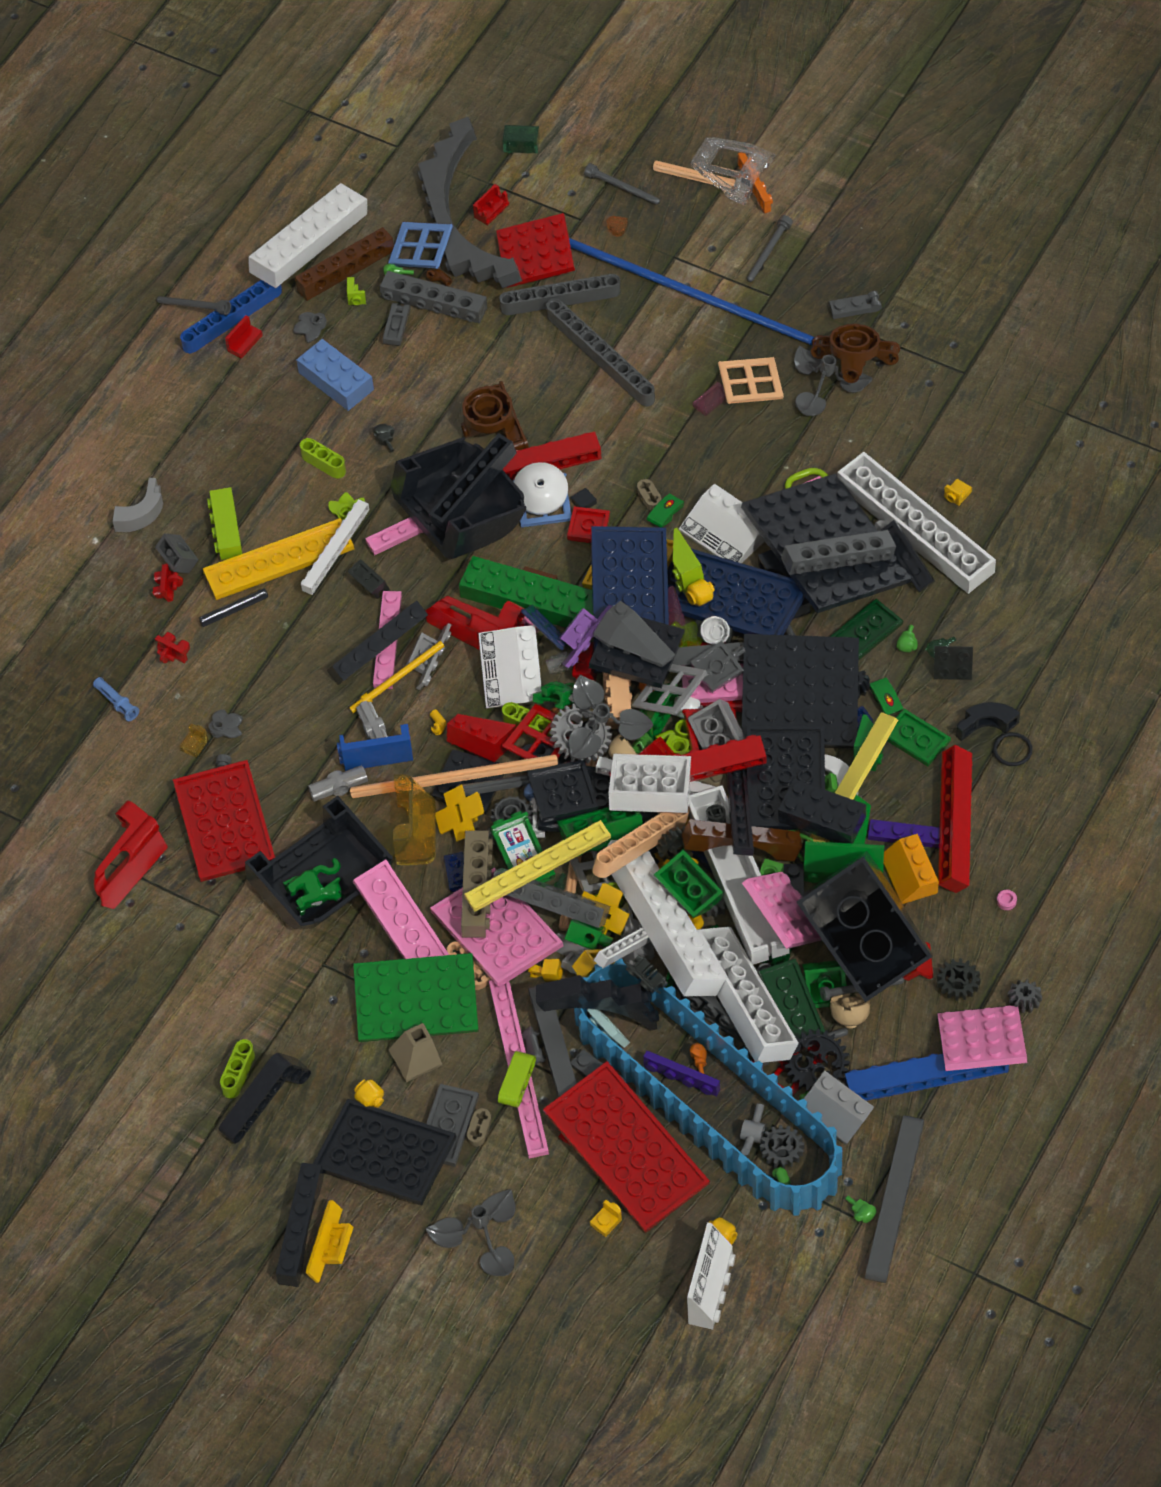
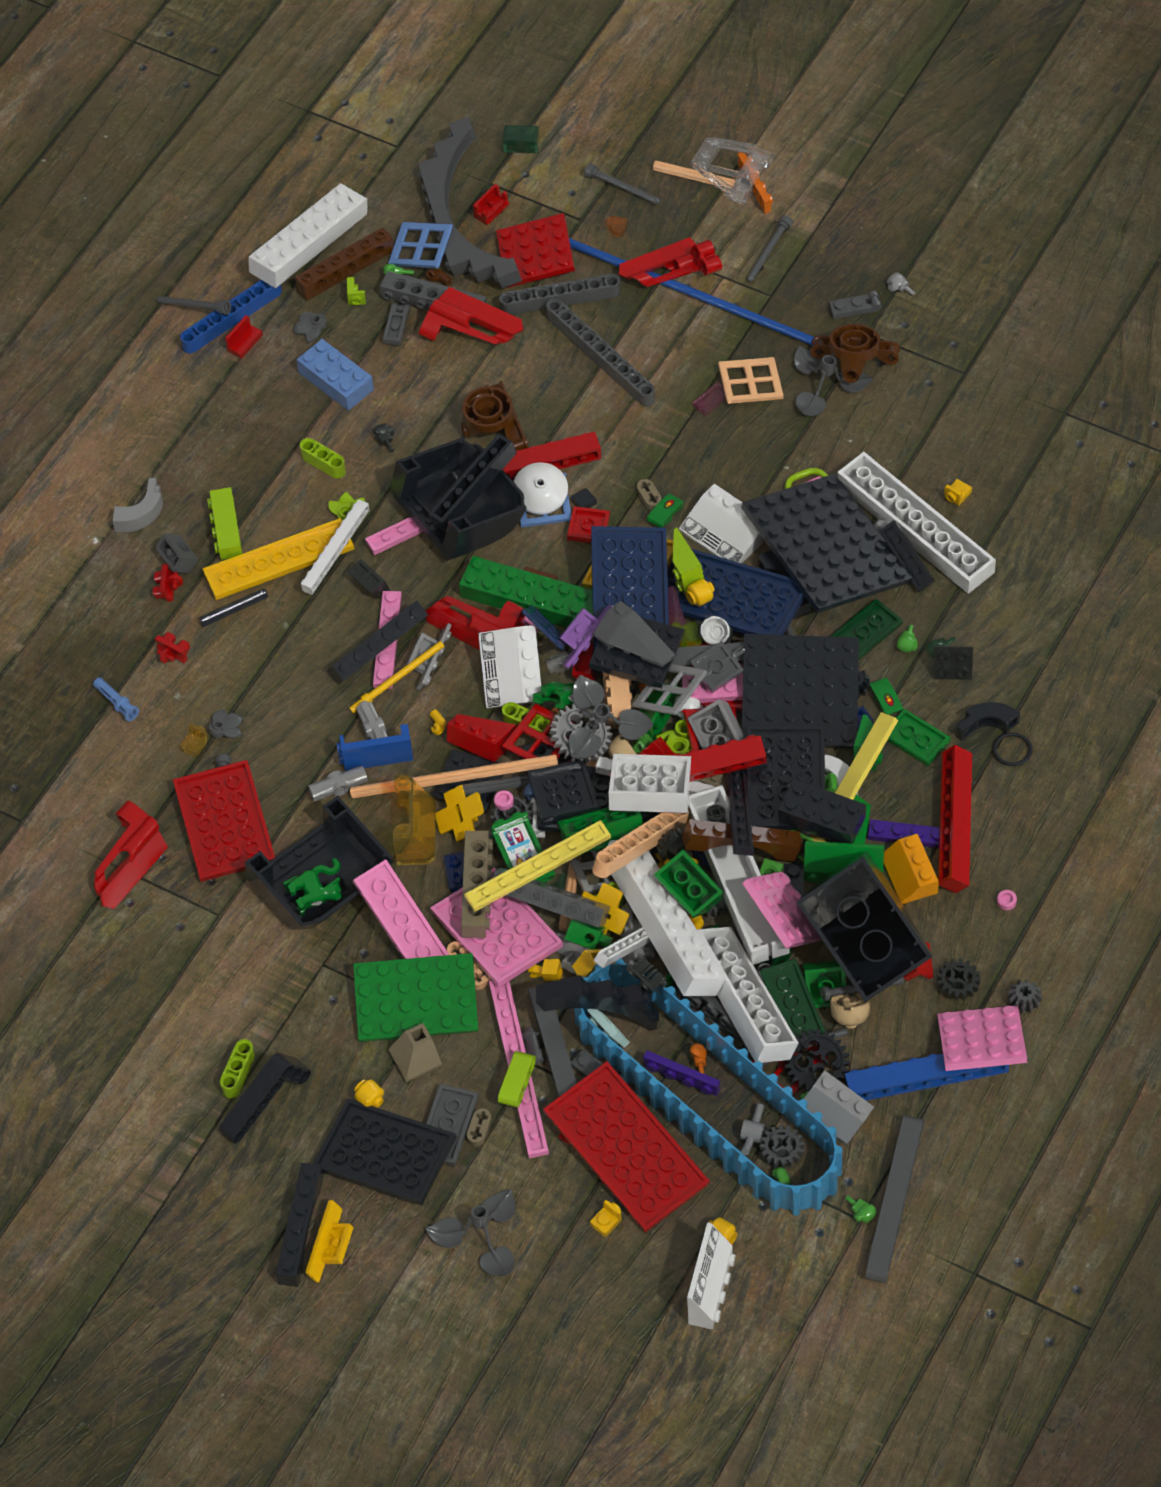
(457, 309): none -> red panel
(503, 800): none -> bright pink tile
(678, 257): none -> red panel
(838, 552): dark grey brick -> none
(898, 282): none -> light grey piece

